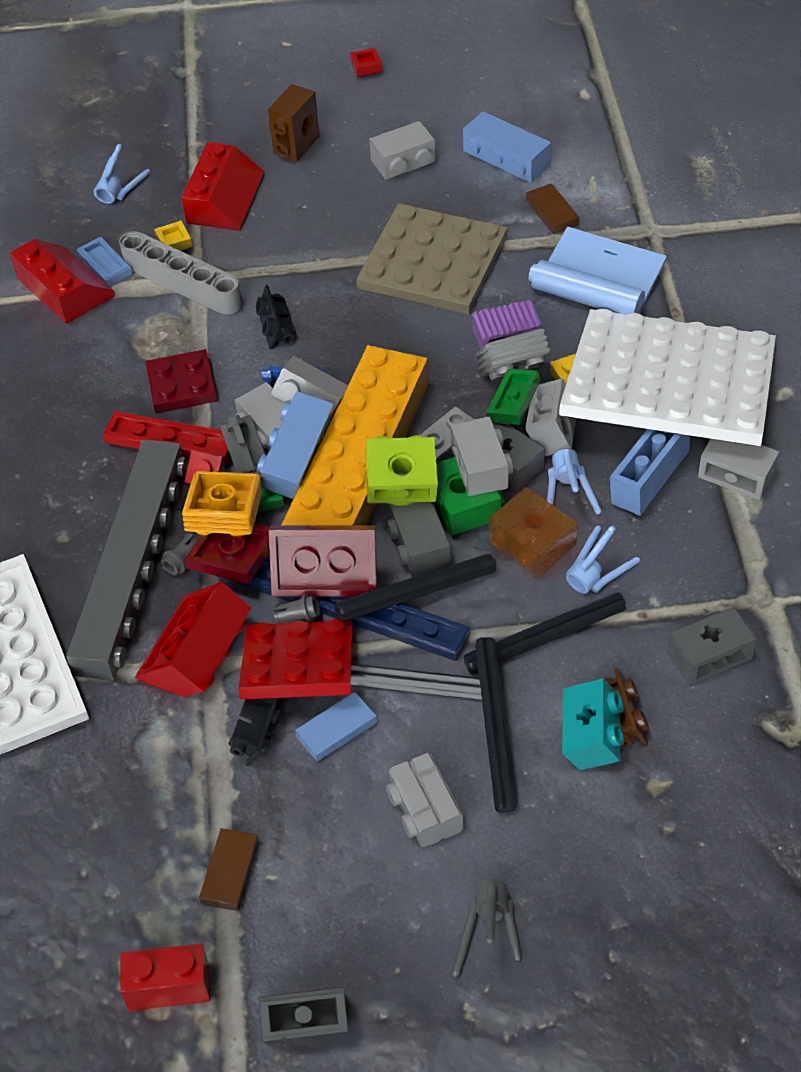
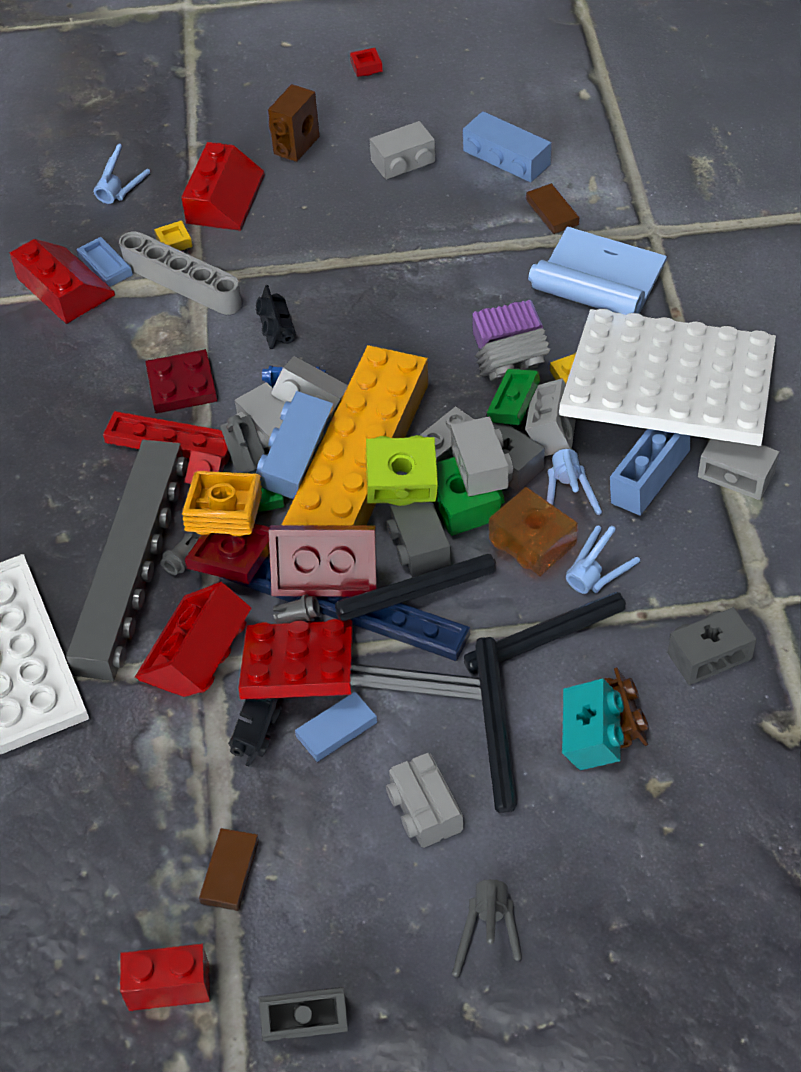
(432, 258): dark tan plate -> none

